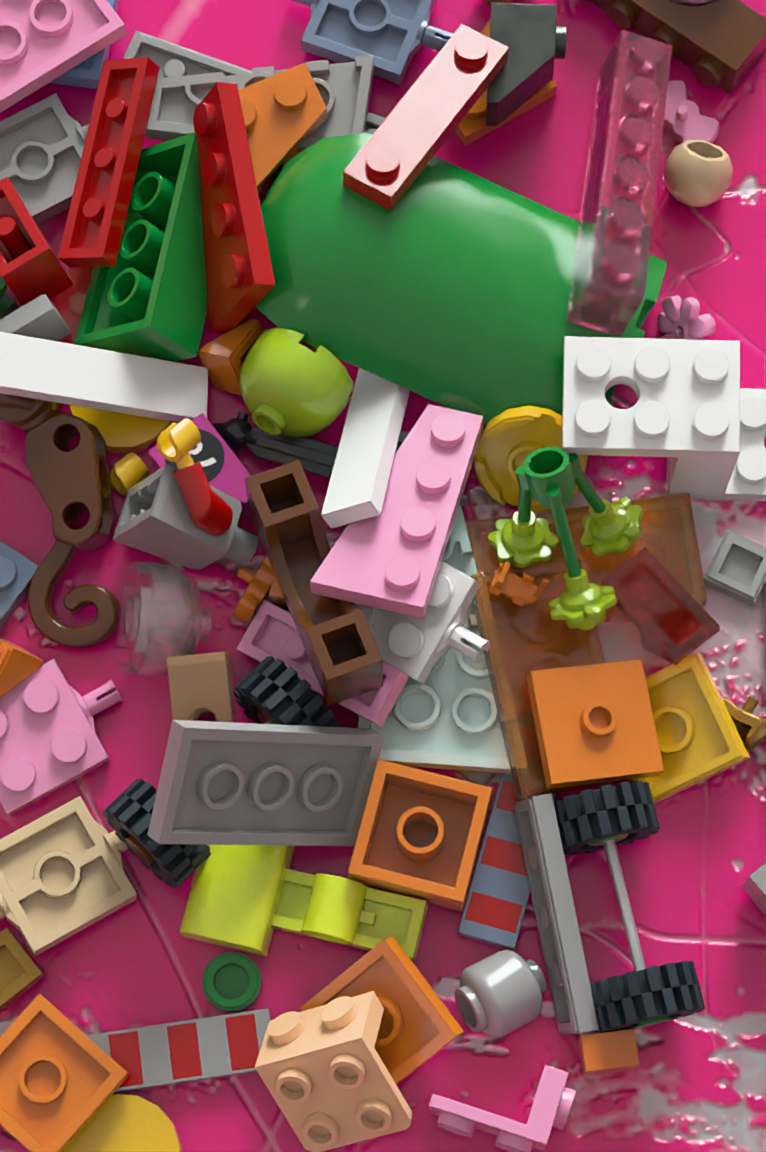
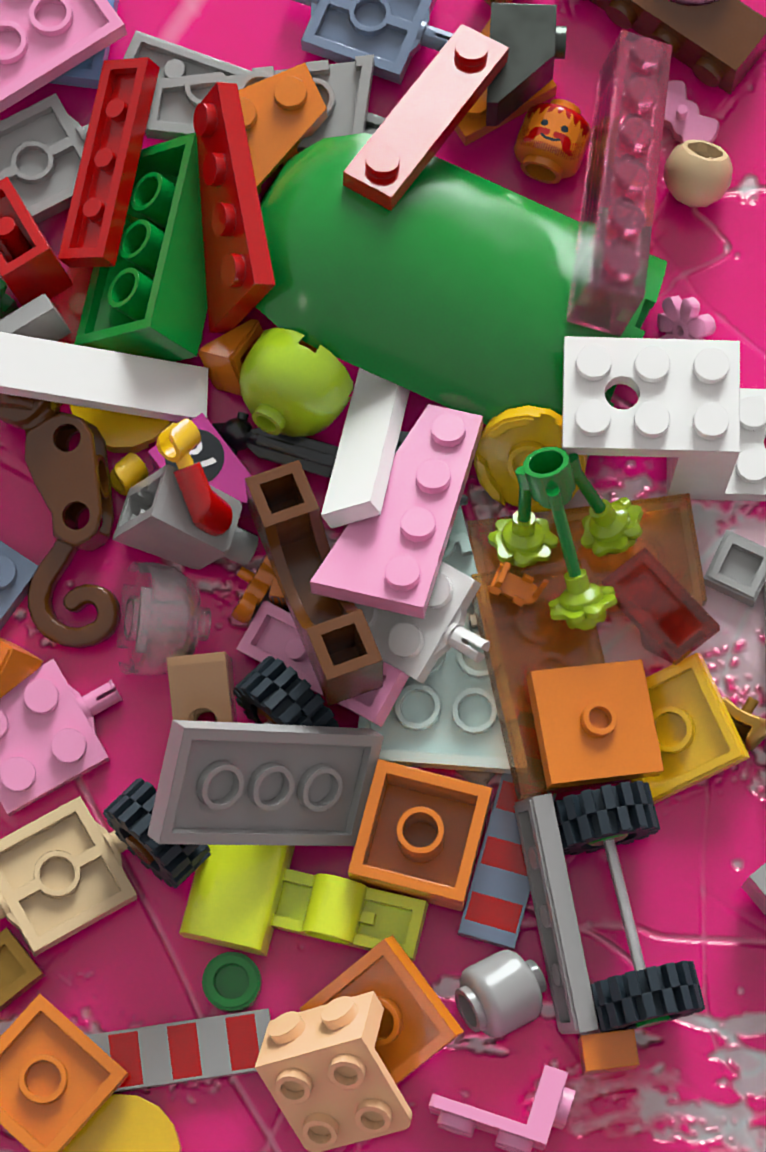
(552, 141): none -> orange head

